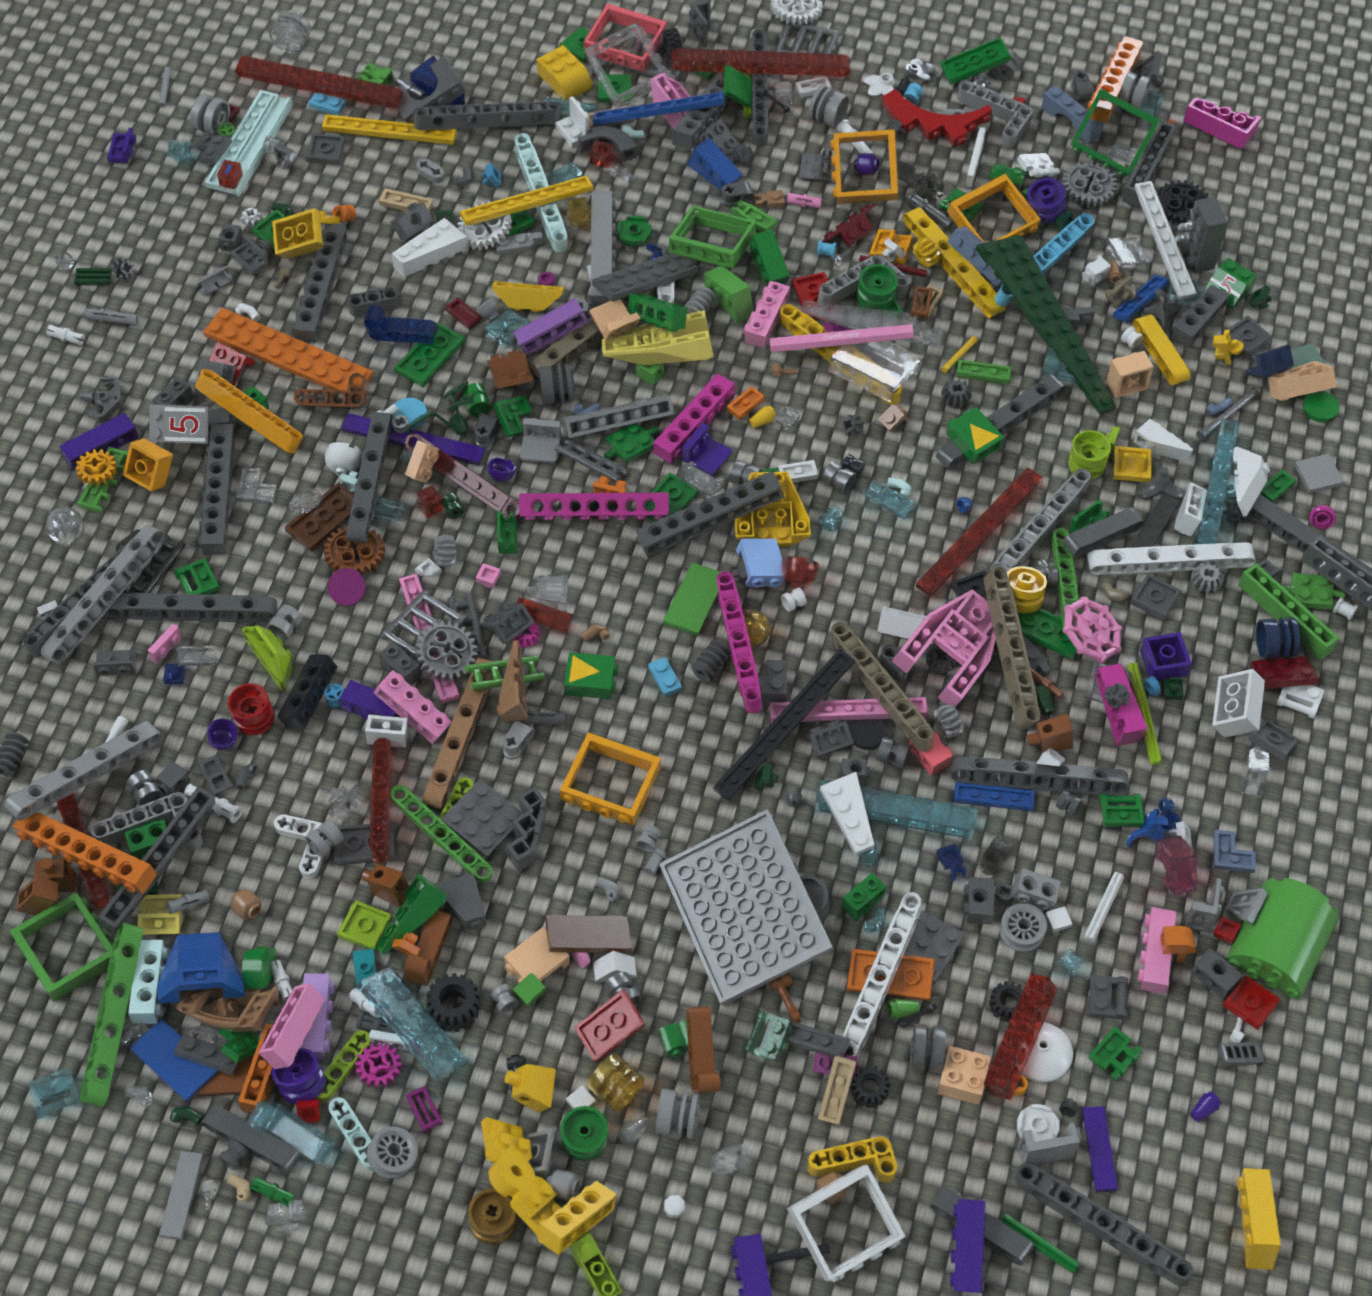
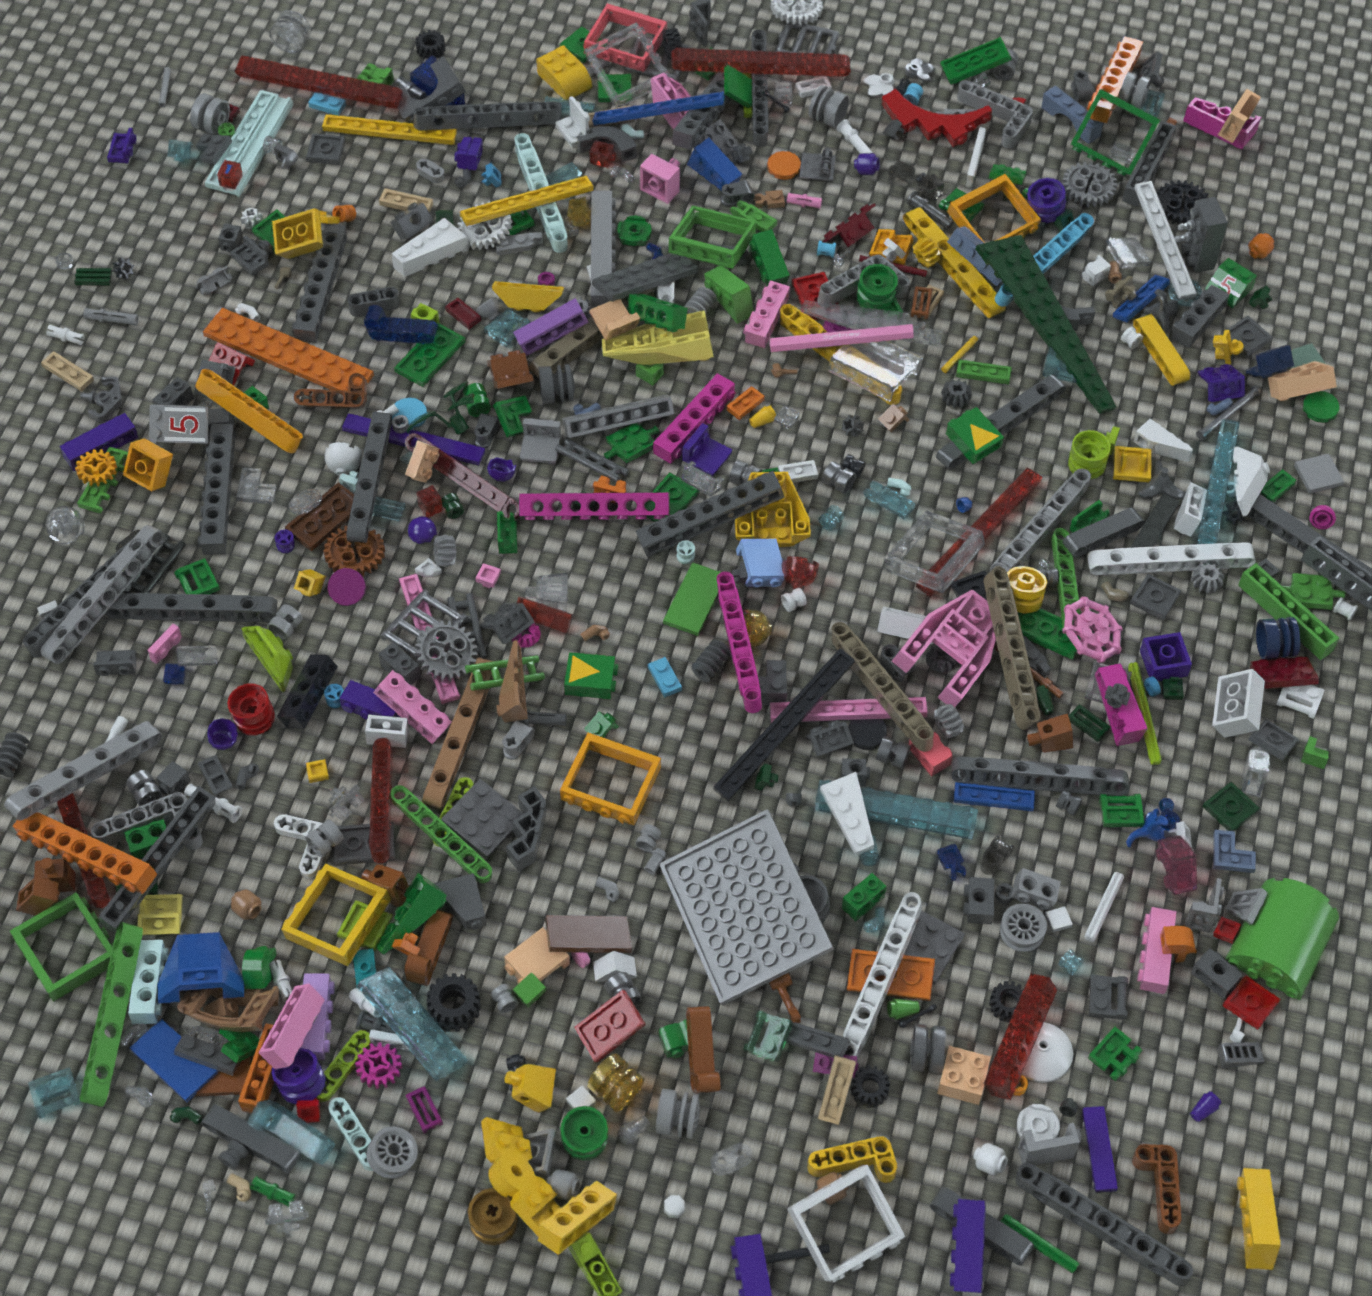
(67, 371): none -> tan plate
(181, 1195): light grey tile -> none
(187, 902): light grey pin -> none
(285, 209): dark green arm -> none
(287, 537): none -> dark purple wheel
(309, 582): none -> yellow brick
(317, 771): none -> yellow tile
(360, 931): none -> yellow window
(421, 530): none -> dark purple hair
(425, 312): none -> lime brick
(430, 38): none -> black tyre
(469, 153): none -> dark purple brick
(601, 724): none -> green bracket
(660, 178): none -> bright pink brick
(689, 549): none -> light aqua wheel
(784, 165): none -> orange tile
(868, 195): light orange window -> none
(943, 579): none -> clear window
(990, 1159): none -> white head
(1038, 165): white plate -> none
(1051, 757): white slope -> none
(1086, 725): none -> dark green tile
(1129, 374): light nougat brick -> none
(1163, 1188): none -> dark orange beam
(1223, 382): none -> dark purple bracket
(1231, 807): none -> dark green tile
(1239, 115): none -> light nougat panel
(1261, 246): none -> orange head
(1313, 755): none -> bright green panel

